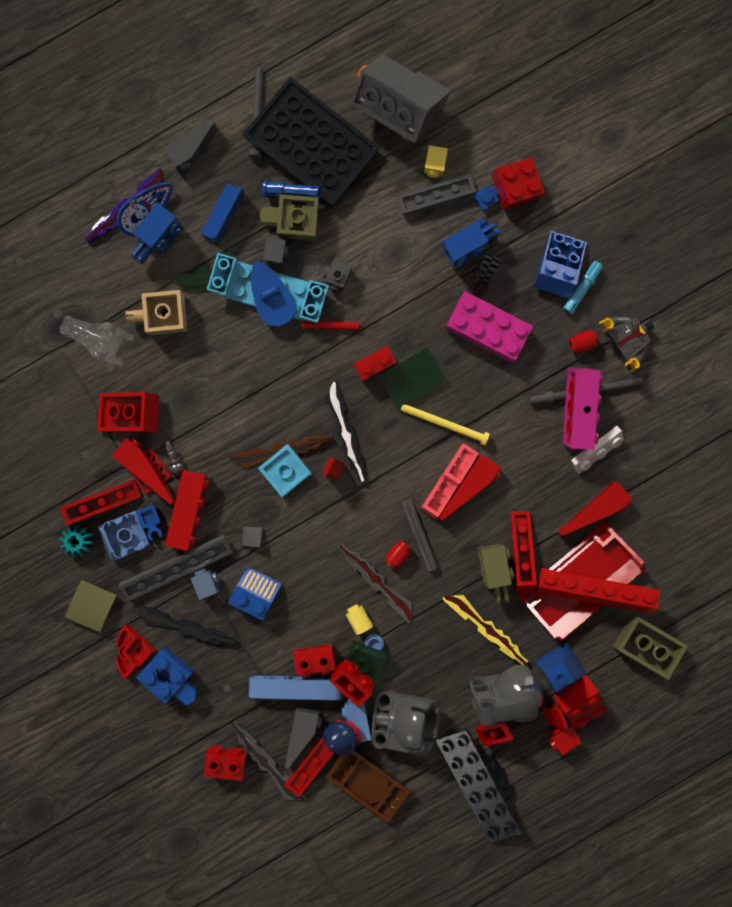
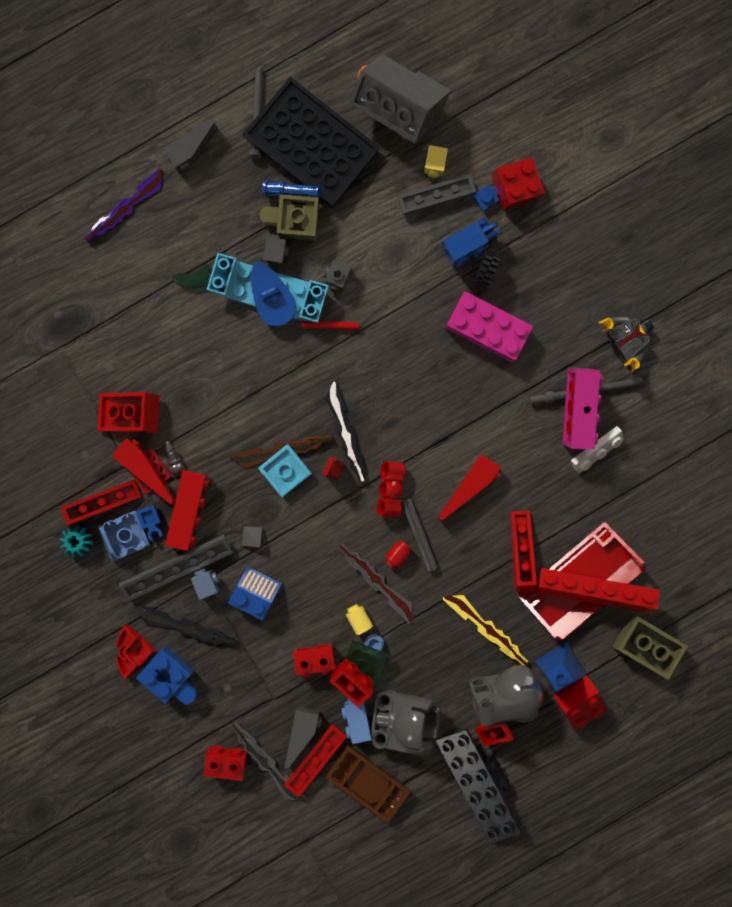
(90, 606): olive slope -> none
(99, 338): clear animal -> none
(139, 206): shield -> none
(154, 305): tan brick -> none
(155, 233): blue brick -> none
(223, 213): blue panel -> none
(293, 688): medium blue beam -> none
(342, 737): dark blue hair -> none
(375, 364): red brick -> none
(390, 489): none -> red piece
(411, 377): clear green tile -> none
(447, 424): light yellow bar -> none
(449, 481): coral slope -> none
(496, 569): olive brick -> none
(554, 715): red slope -> none
(560, 264): blue slope -> none
(564, 739): red brick -> none
(583, 287): medium azure axle -> none
(583, 341): red brick -> none
(606, 503): red slope -> none

